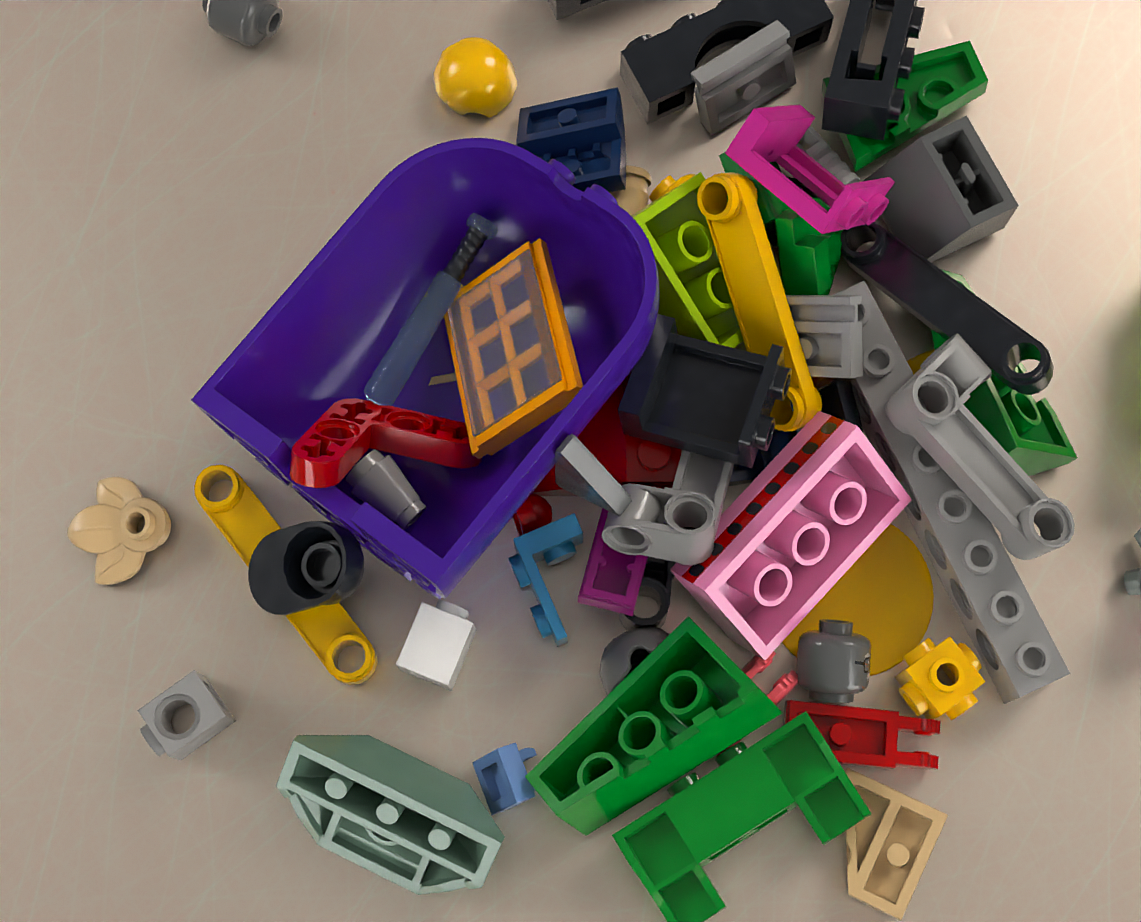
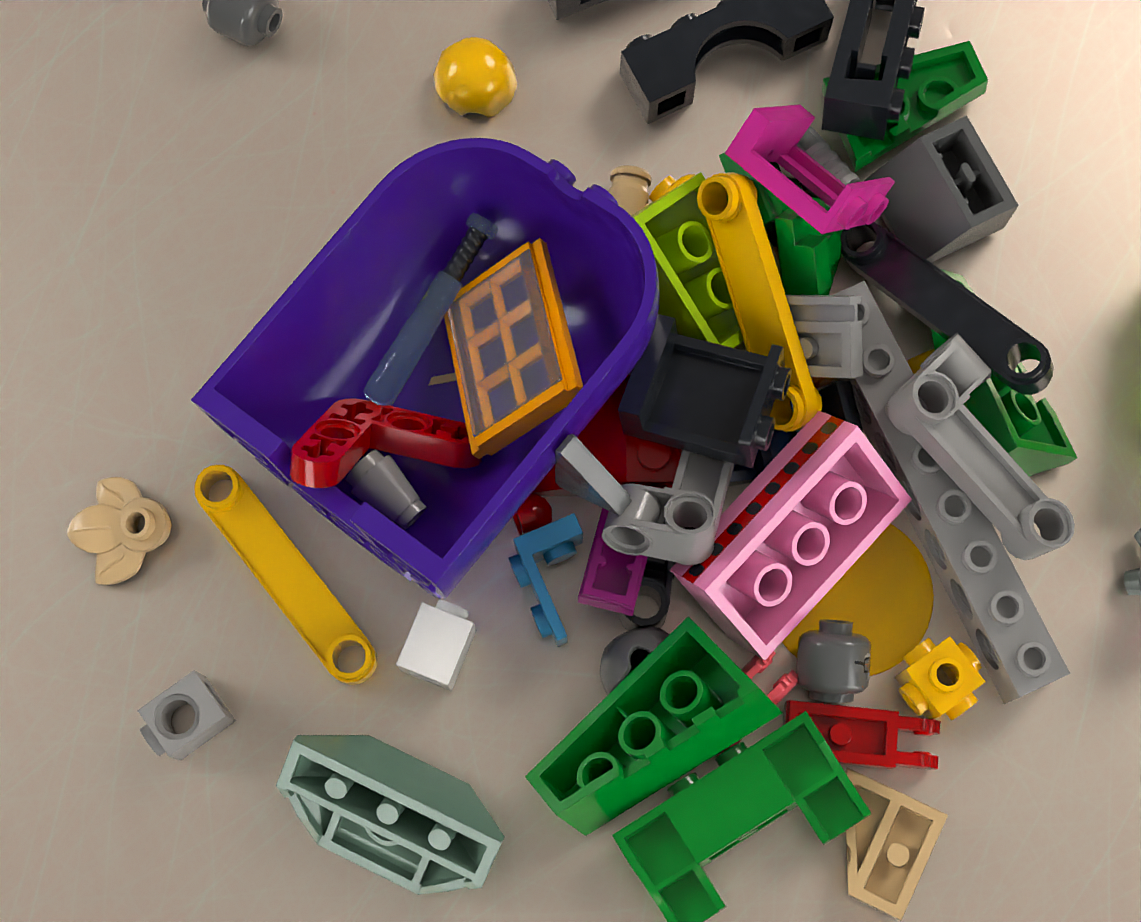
(305, 567): black cap -> none
(503, 777): medium blue tile -> none
(581, 134): dark blue slope -> none
(744, 77): light grey plate -> none

